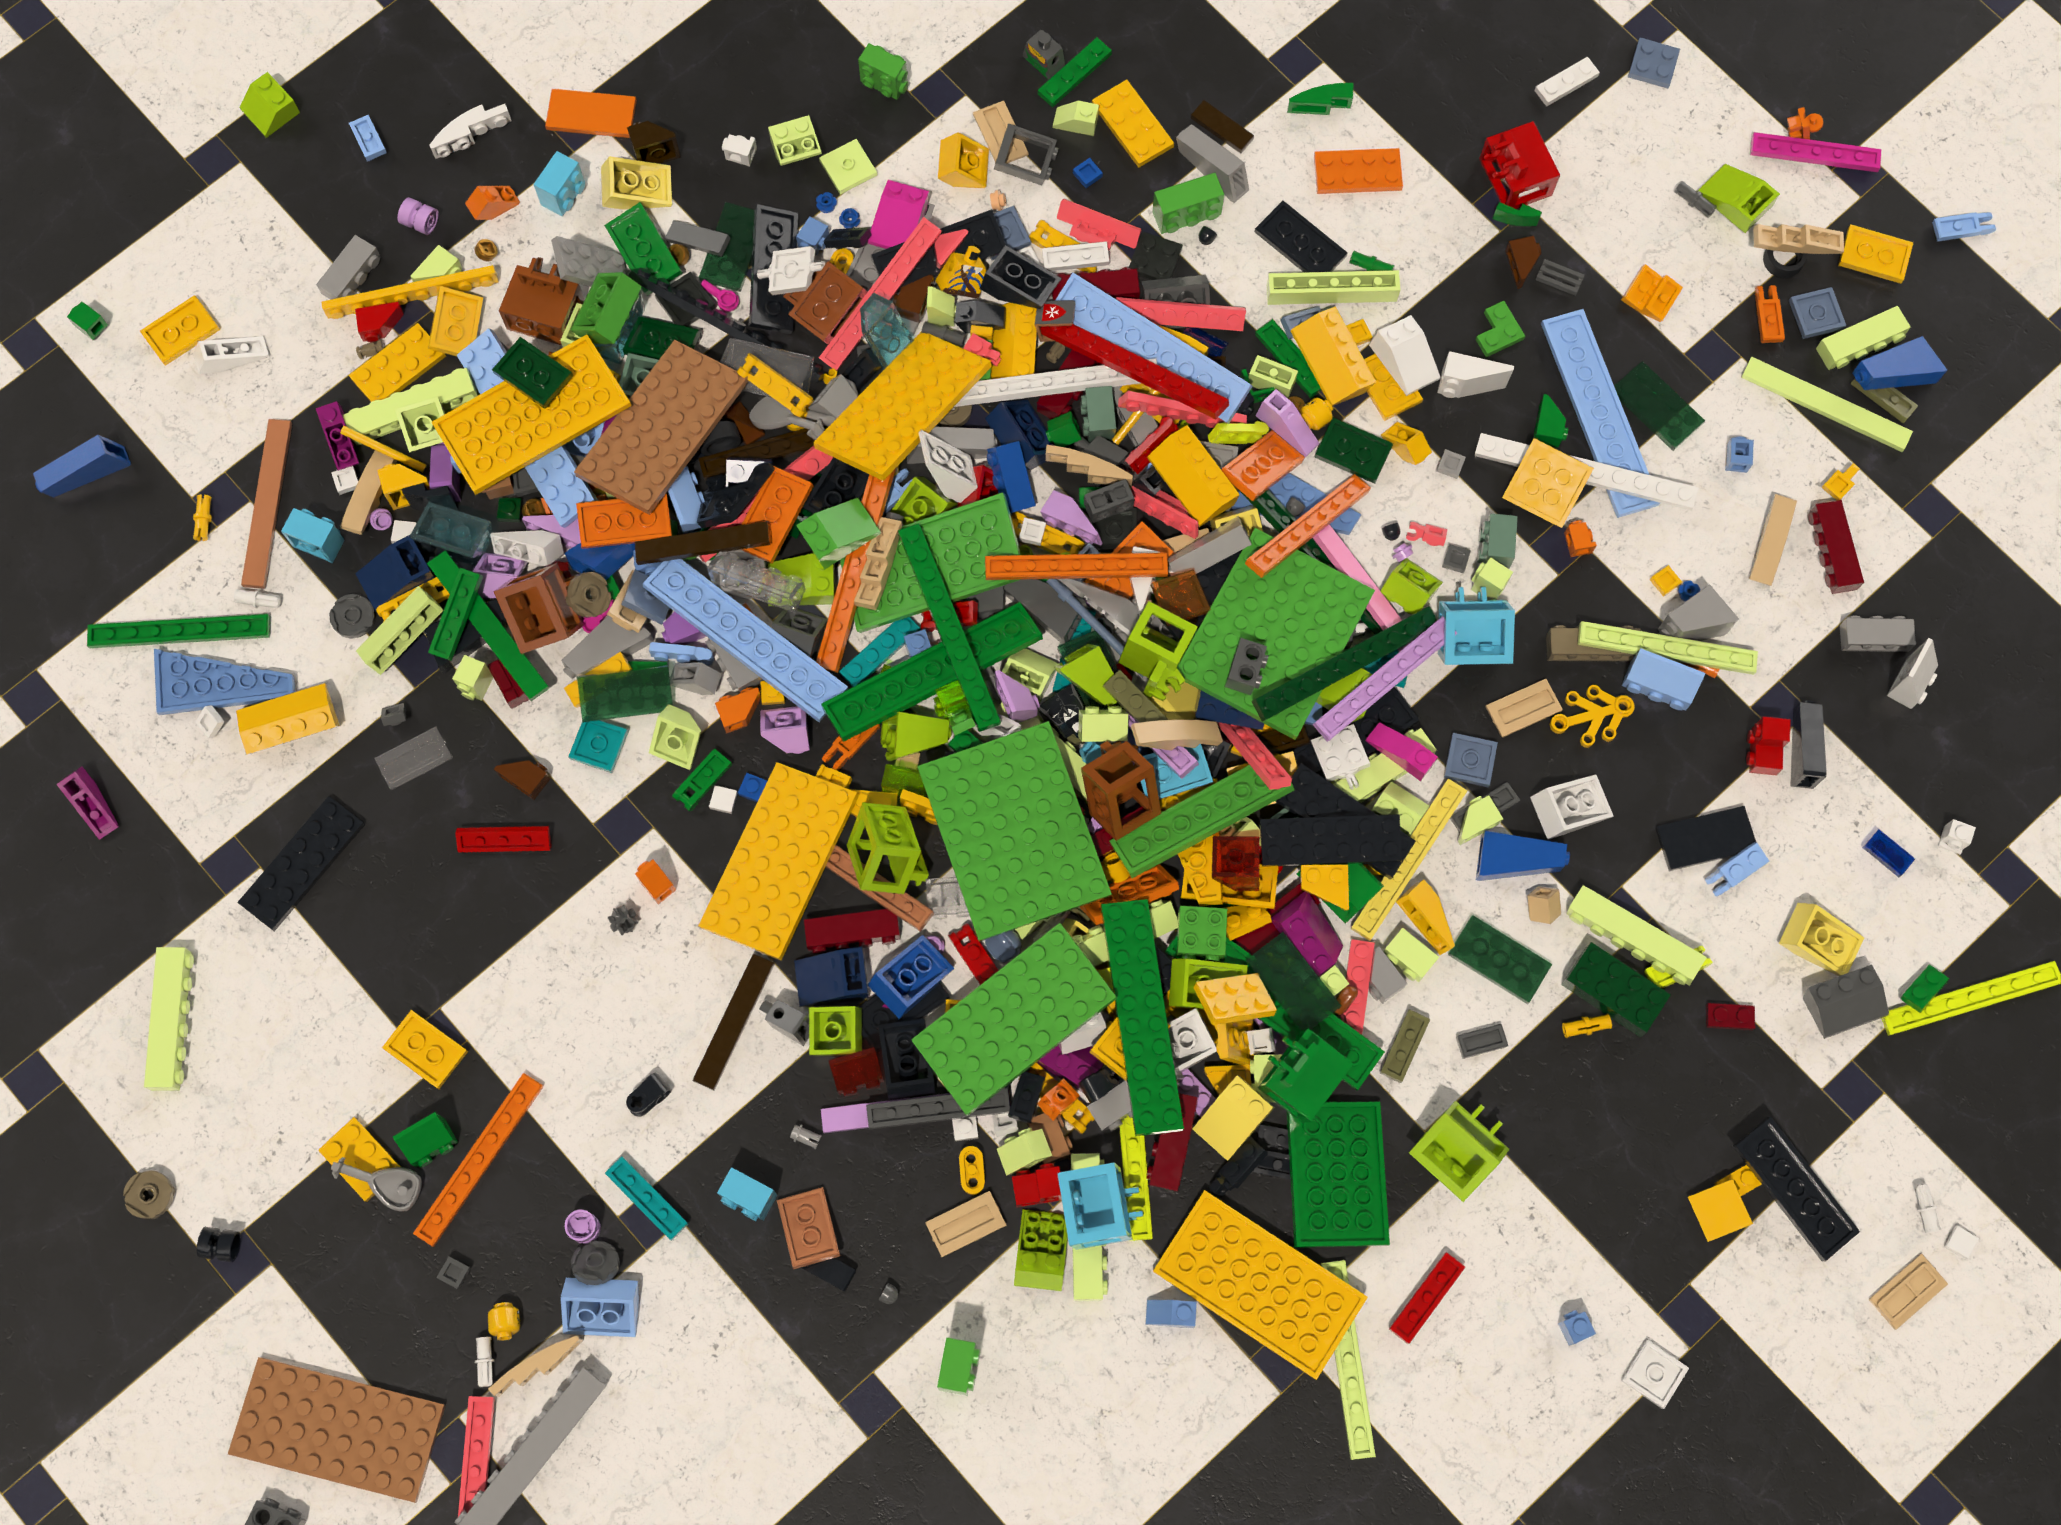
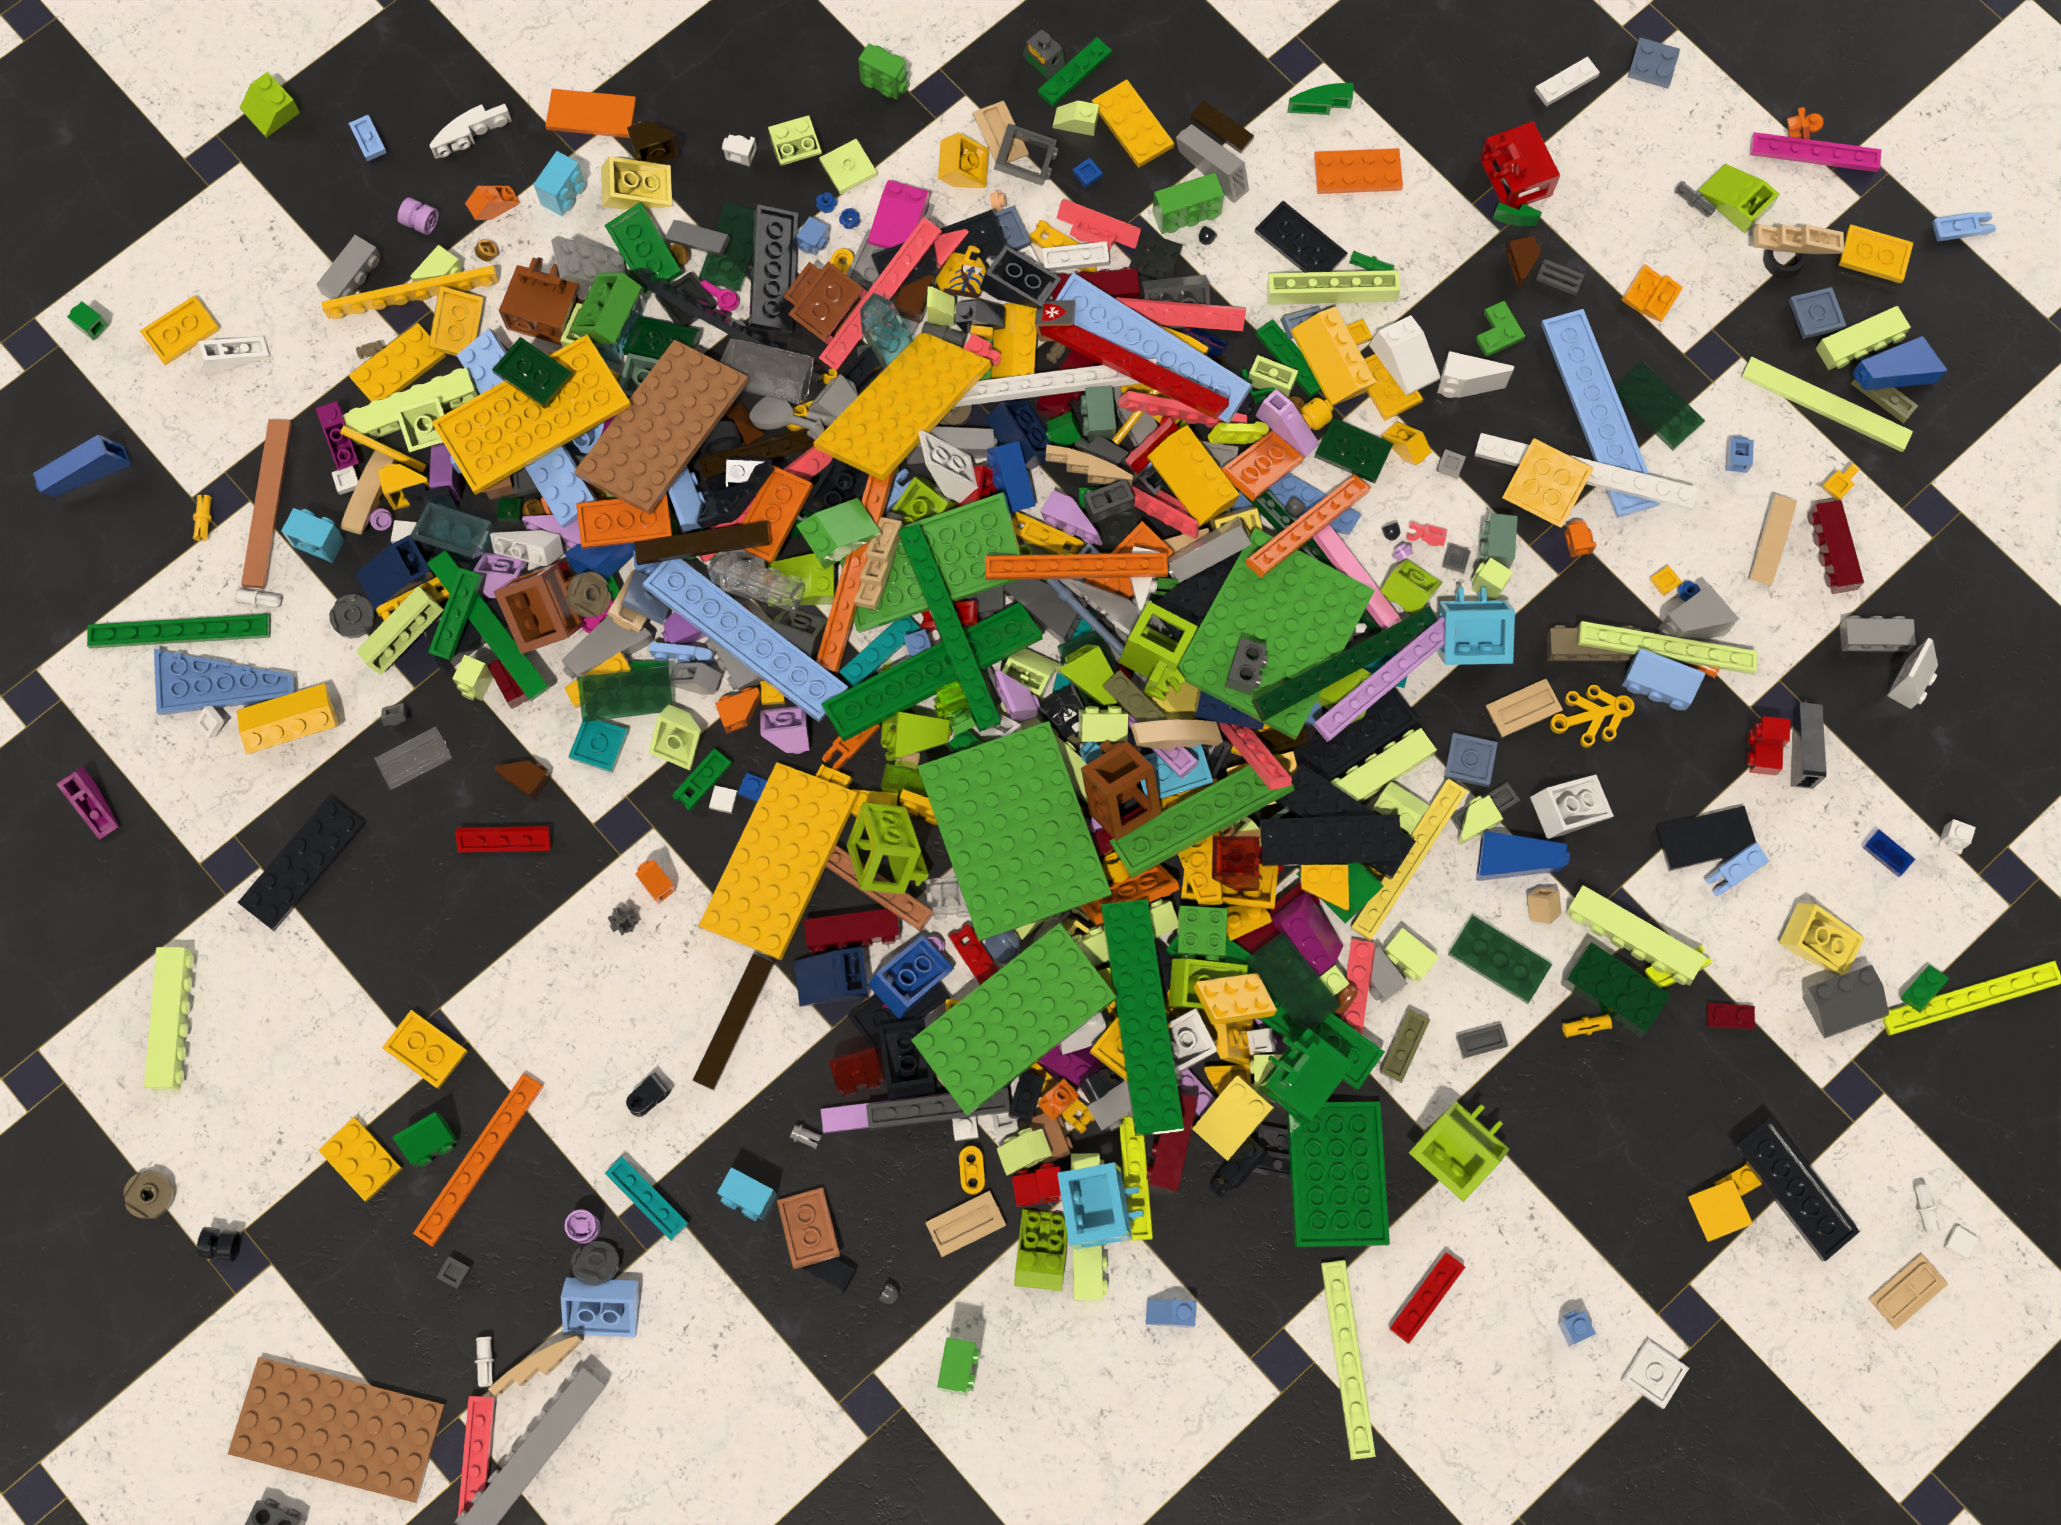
(377, 320): red slope -> none
(394, 1187): light grey piece -> none
(503, 1321): yellow head -> none
(775, 385): yellow plate -> none
(786, 1020): torso -> none
(791, 270): white plate -> none
(835, 1030): lime brick -> none
(847, 238): black plate -> none
(1032, 531): white plate -> none
(1181, 595): clear orange plate -> none
(1260, 1284): yellow plate -> none
(1341, 756): white plate -> none
(1402, 750): dark pink slope -> none
(1427, 914): yellow slope -> none
(1550, 423): green slope -> none
(1769, 315): orange hinge -> none

